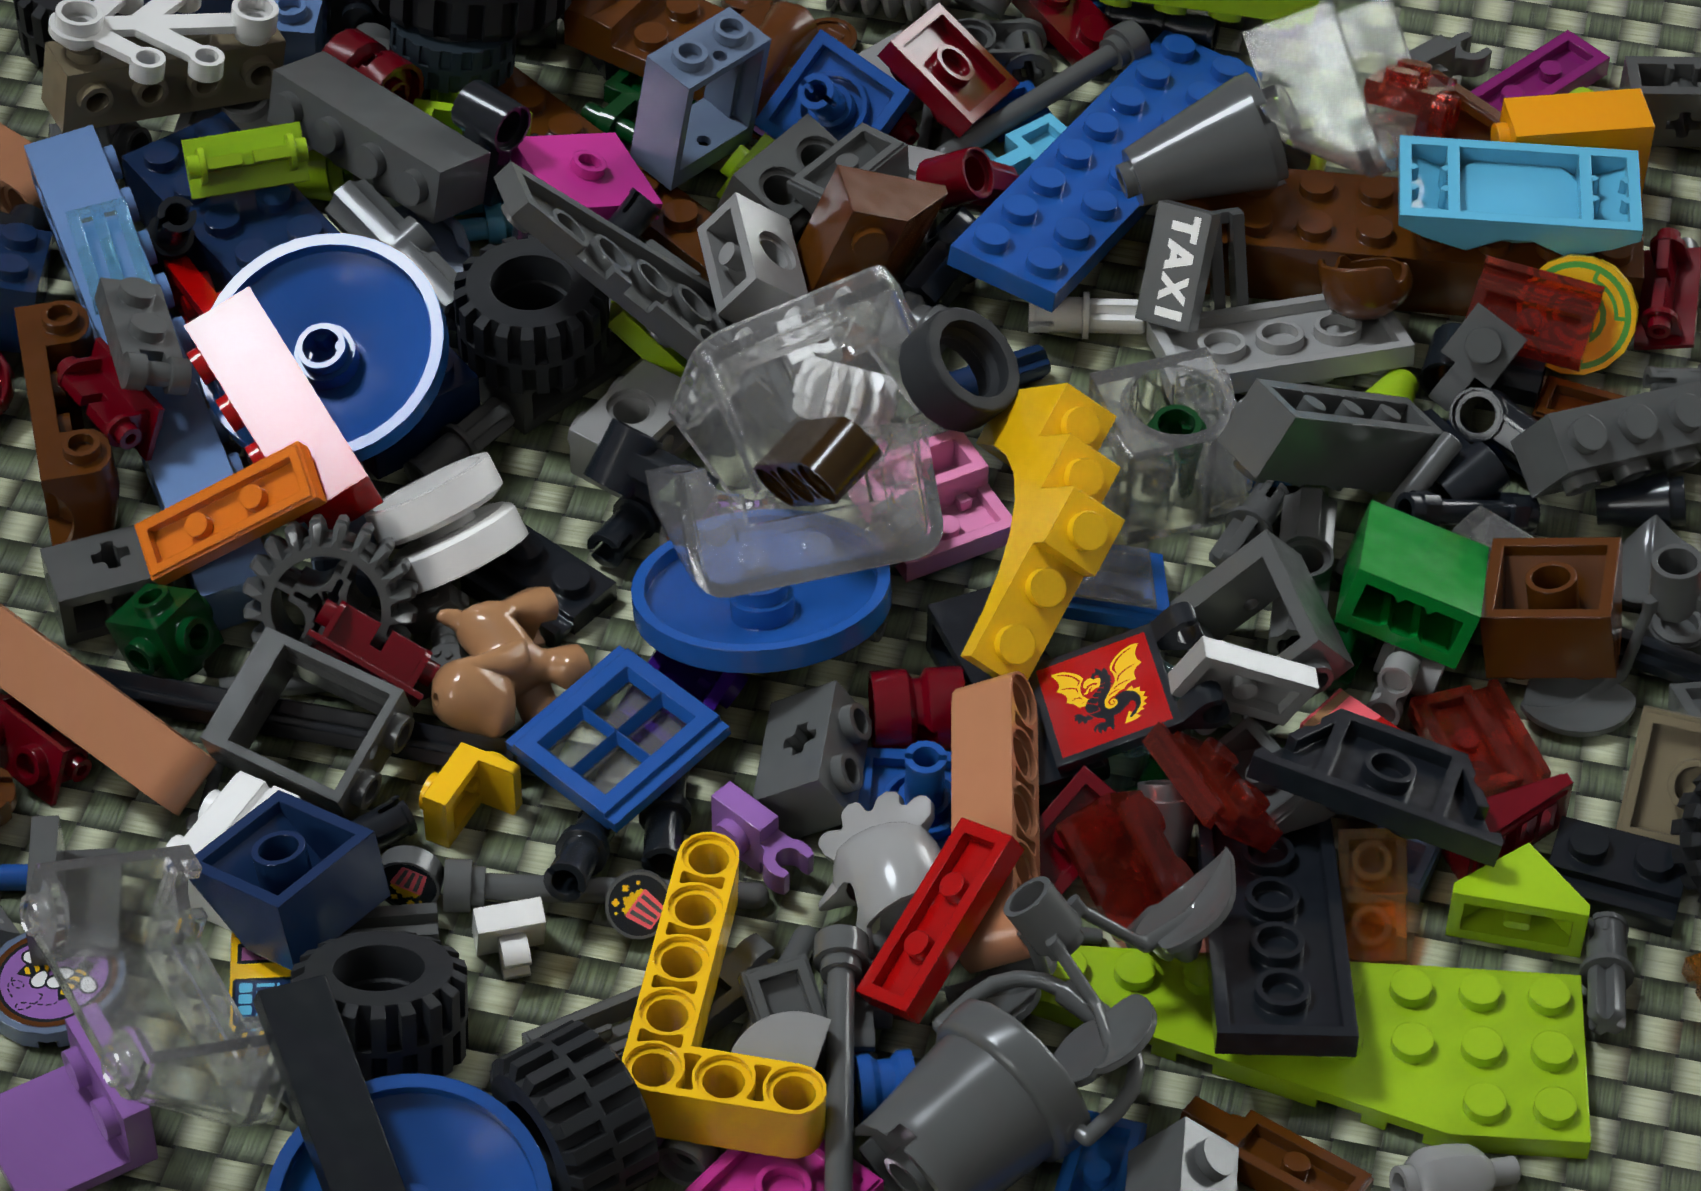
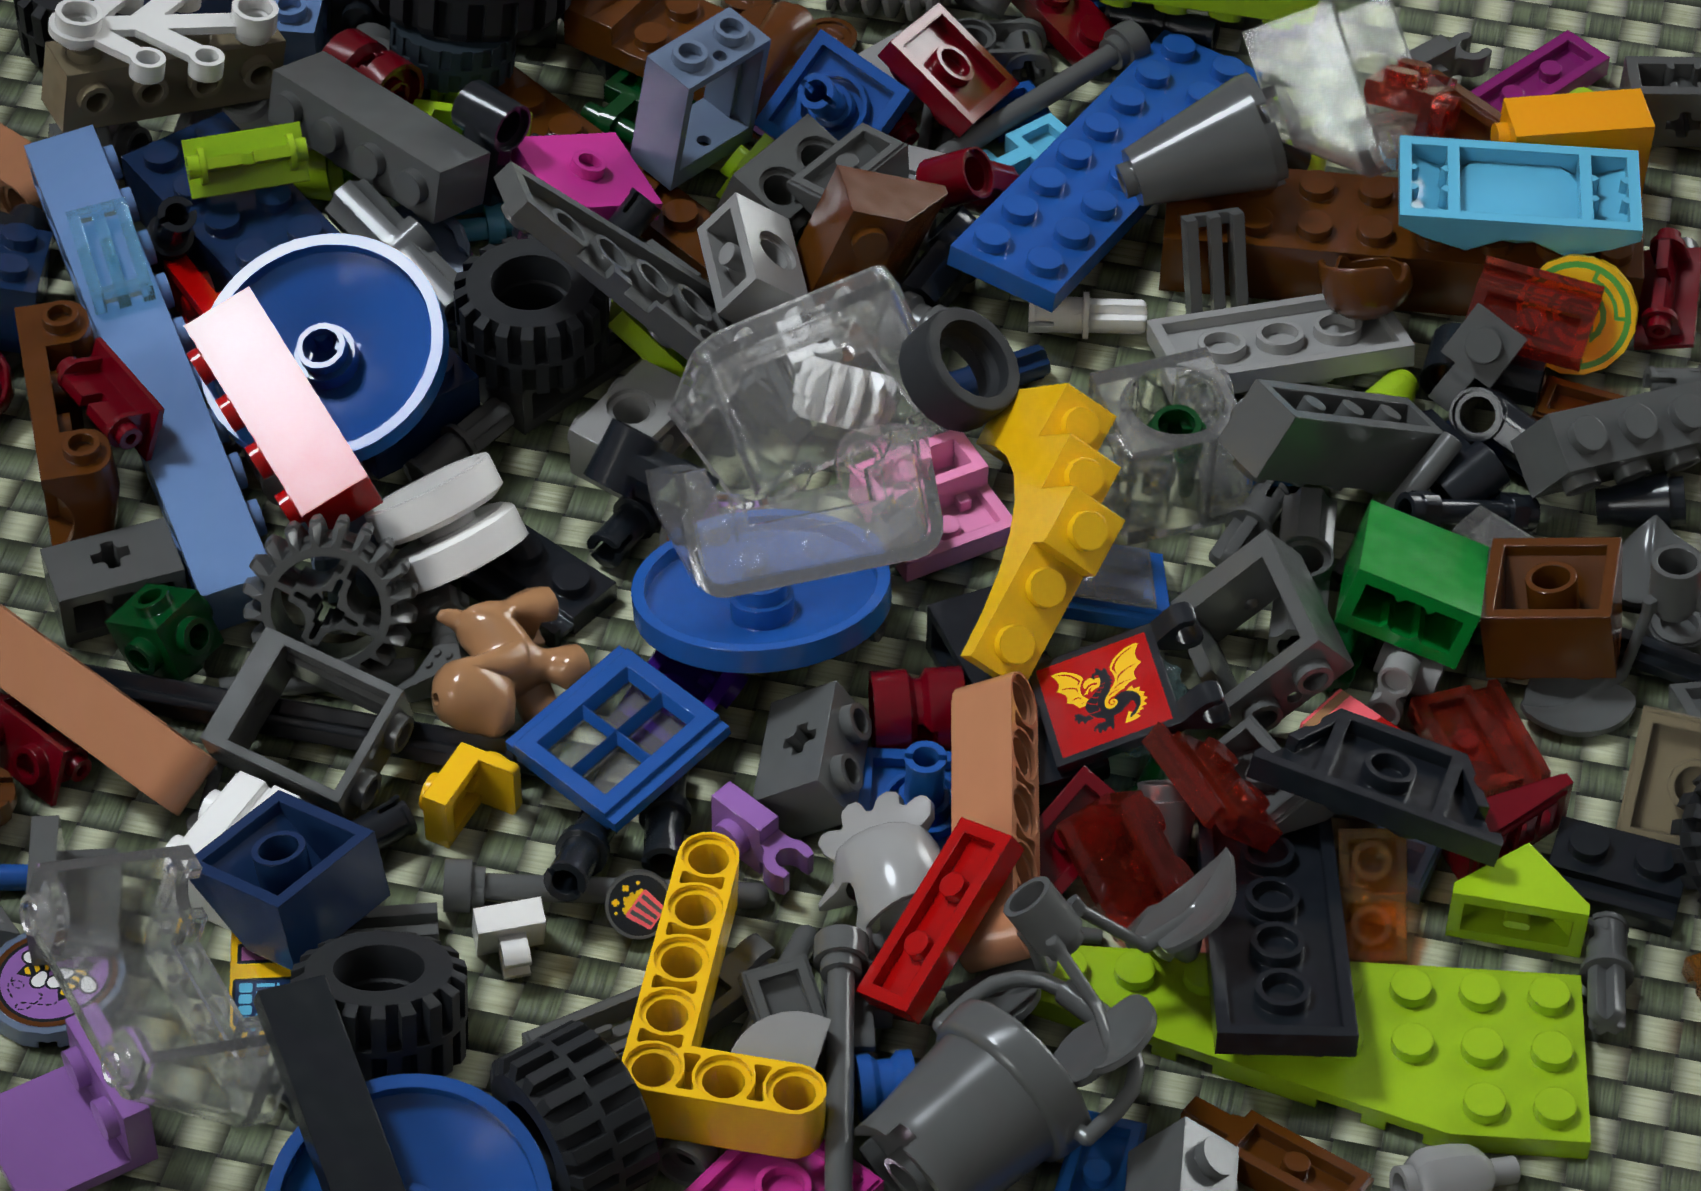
(142, 336): dark grey plate -> none
(230, 513): orange tile -> none
(348, 640): dark red hinge -> none
(412, 875): tile -> none
(817, 461): dark brown beam -> none
(1178, 266): dark grey tile -> none
(1250, 680): light grey plate -> none

